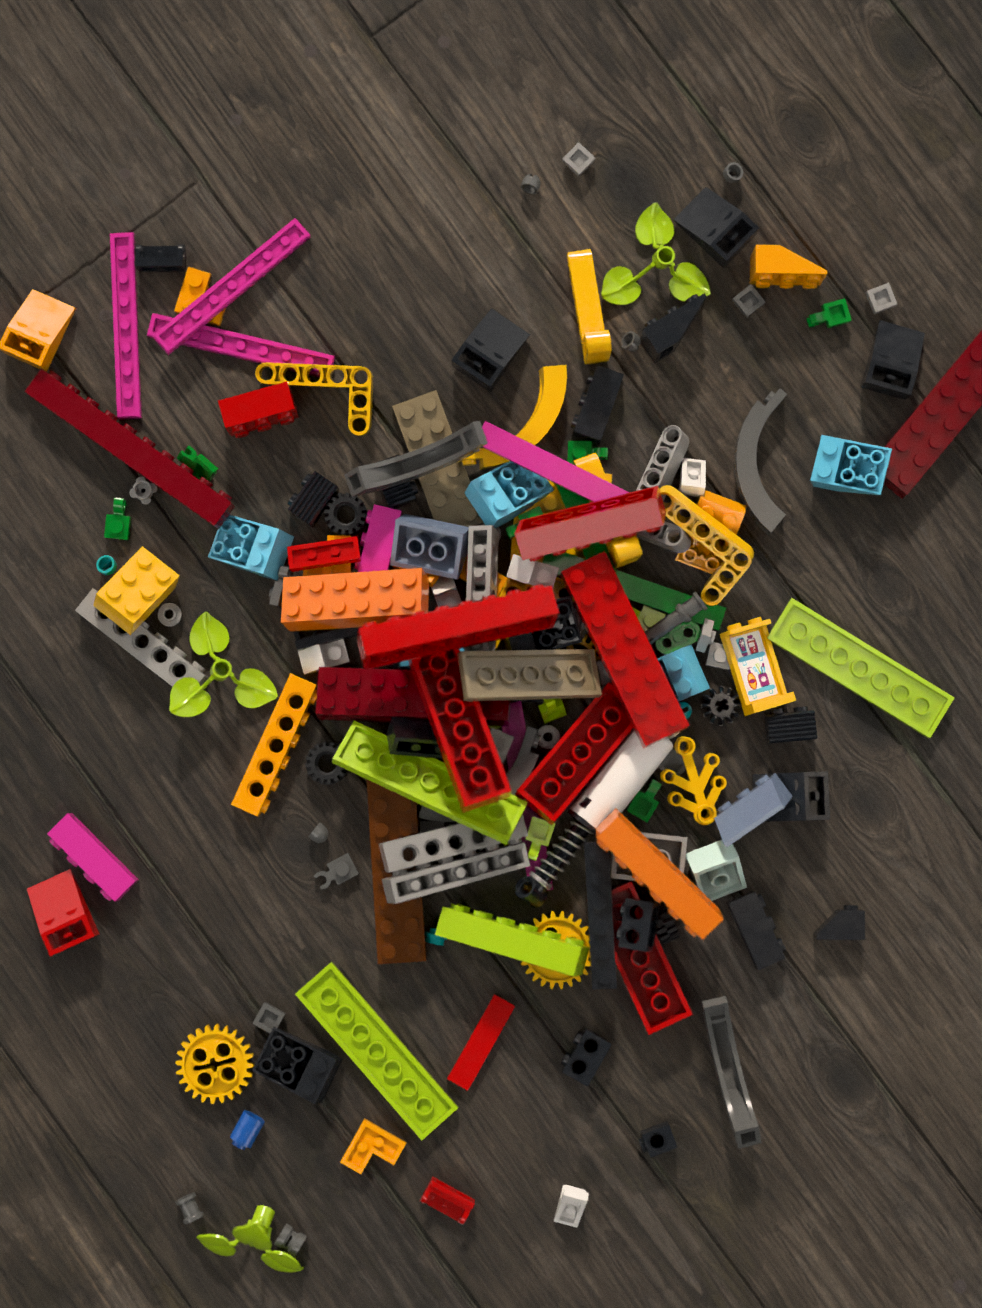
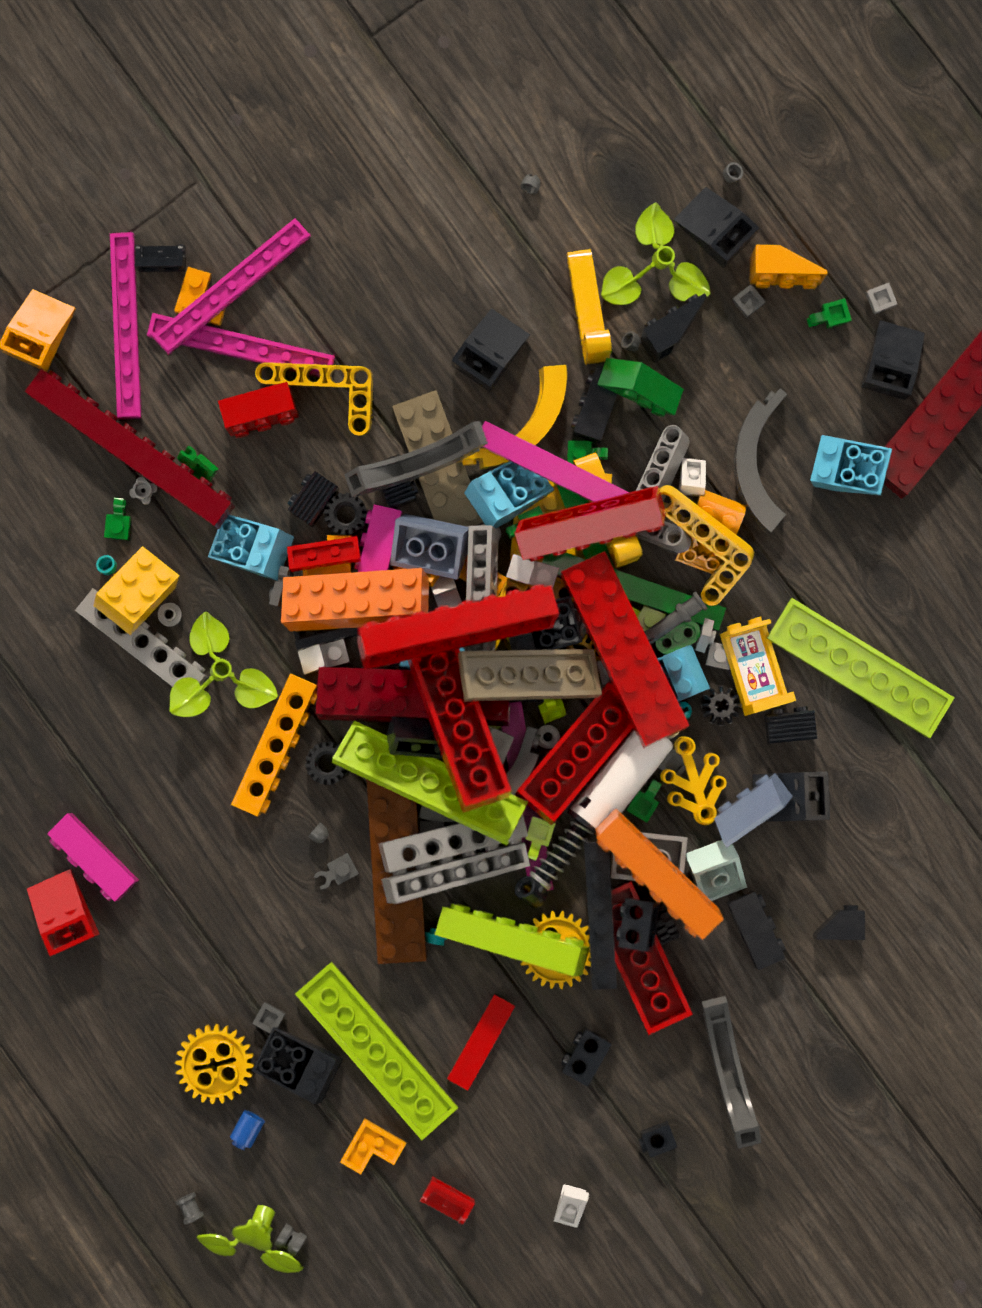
(578, 159): light grey plate -> none
(641, 385): none -> green wedge

